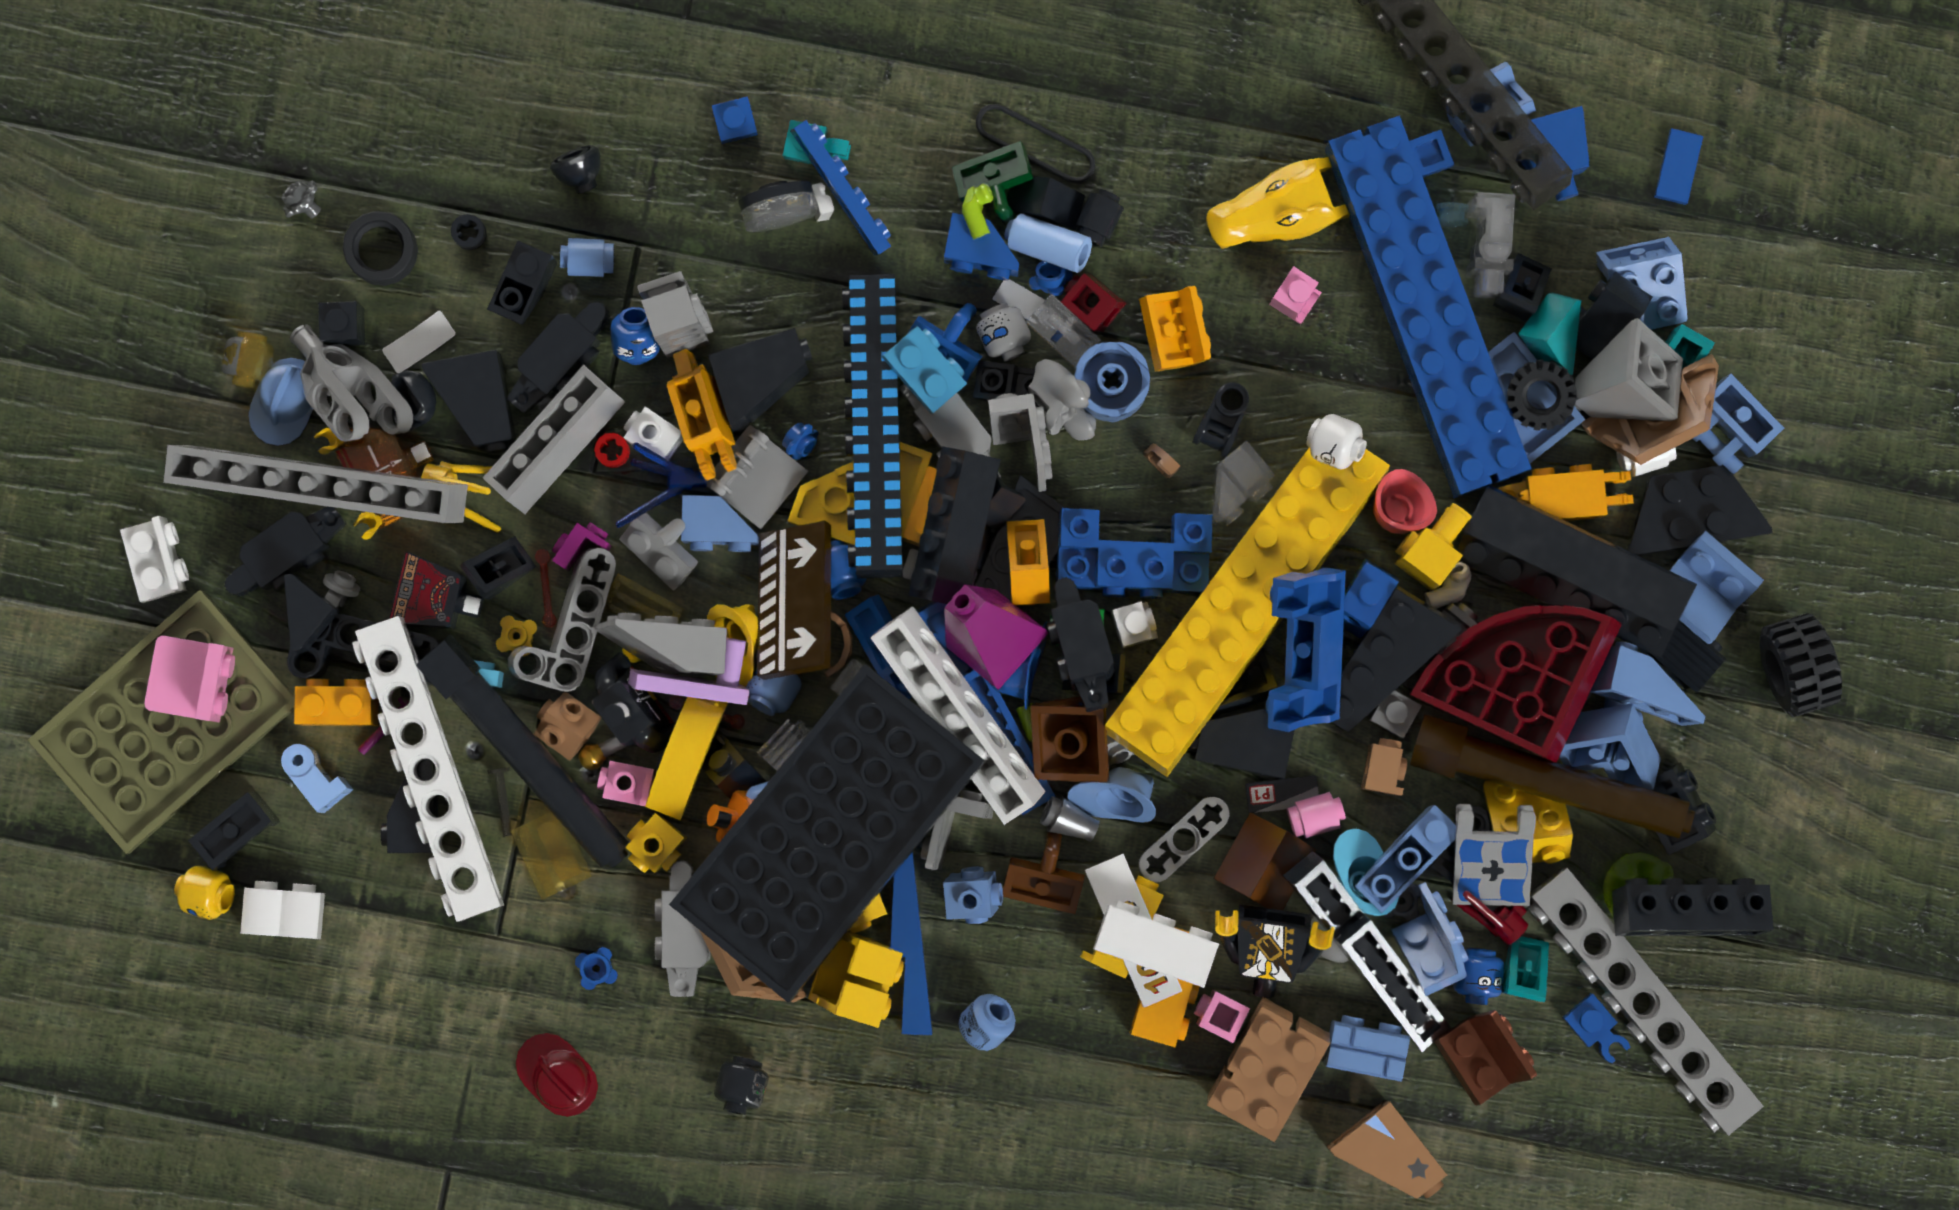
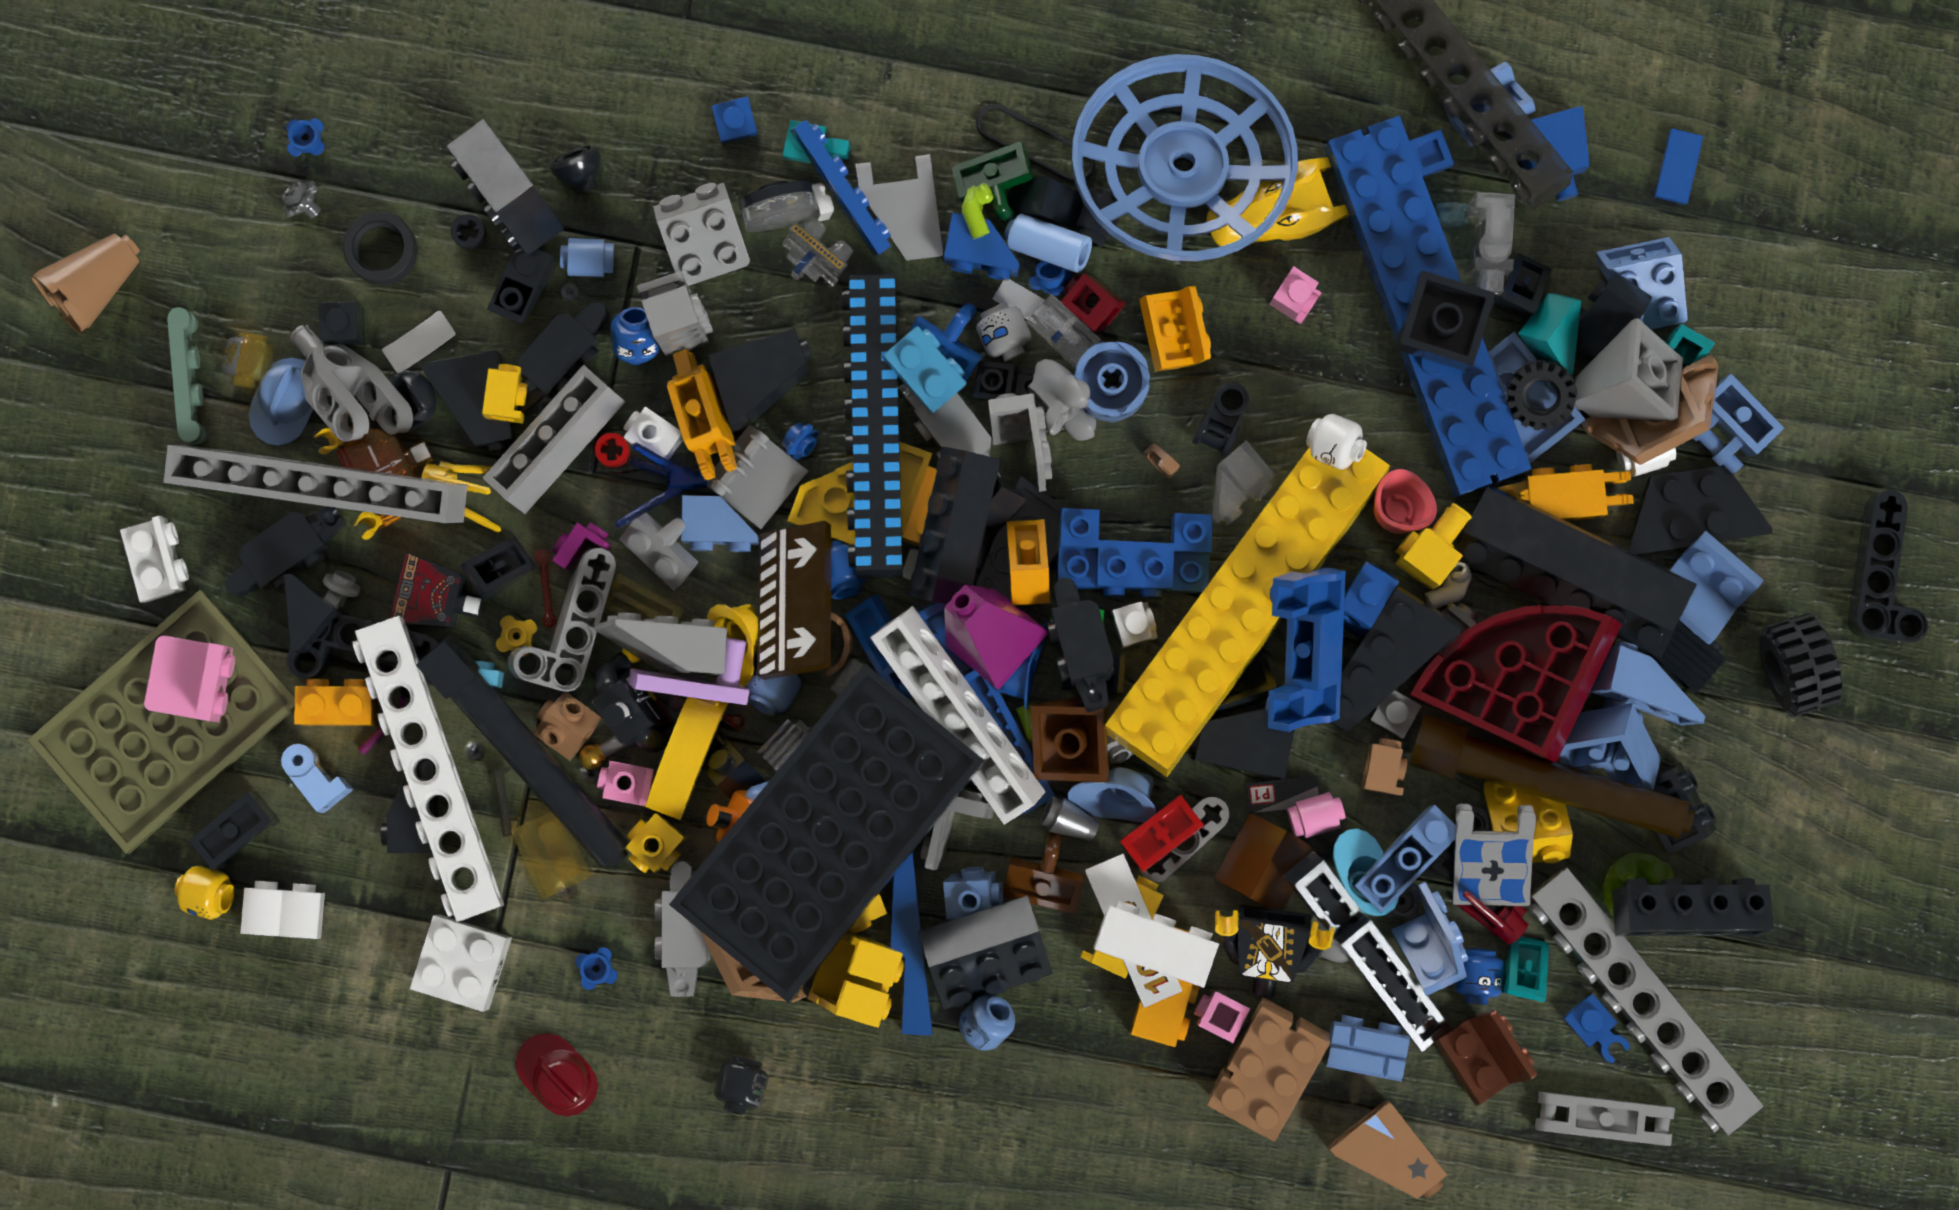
(87, 279): none -> medium nougat cone
(184, 361): none -> sand green plate
(297, 129): none -> blue plate
(461, 963): none -> white brick
(504, 394): none -> yellow brick
(505, 187): none -> brick
(701, 233): none -> light grey bracket
(812, 256): none -> clear hips
(906, 209): none -> light grey flag
(985, 952): none -> black brick
(1162, 833): none -> red hinge
(1187, 141): none -> medium blue dish
(1445, 321): none -> black brick
(1605, 1118): none -> light grey plate
(1887, 568): none -> black beam

